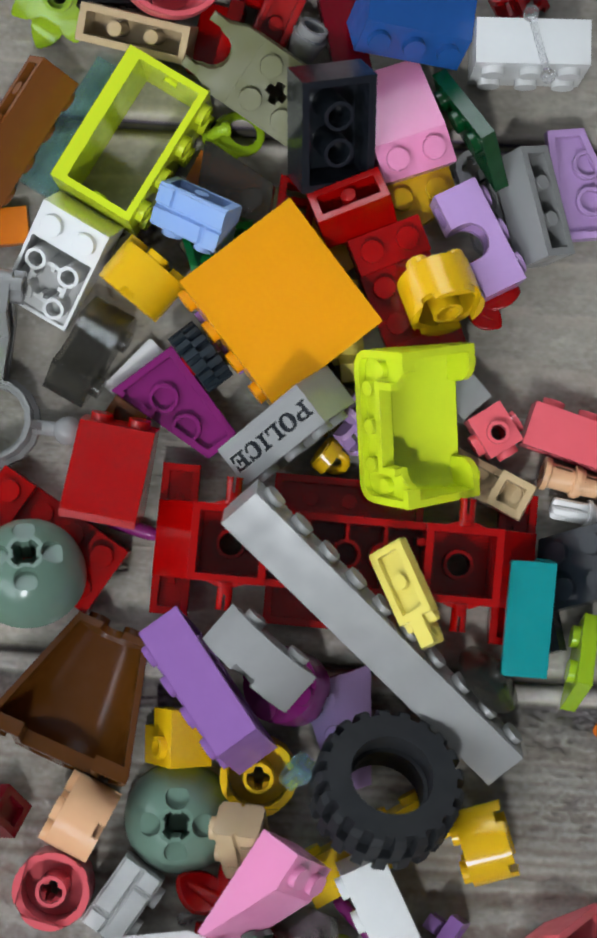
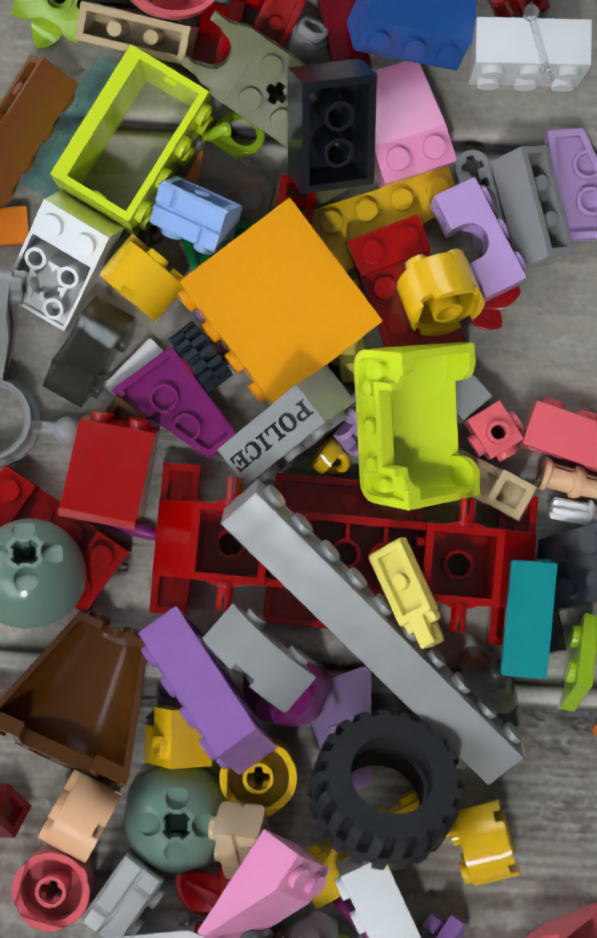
(297, 771): clear light blue tile -> none
(352, 207): red brick -> none
(472, 128): dark green wing -> none

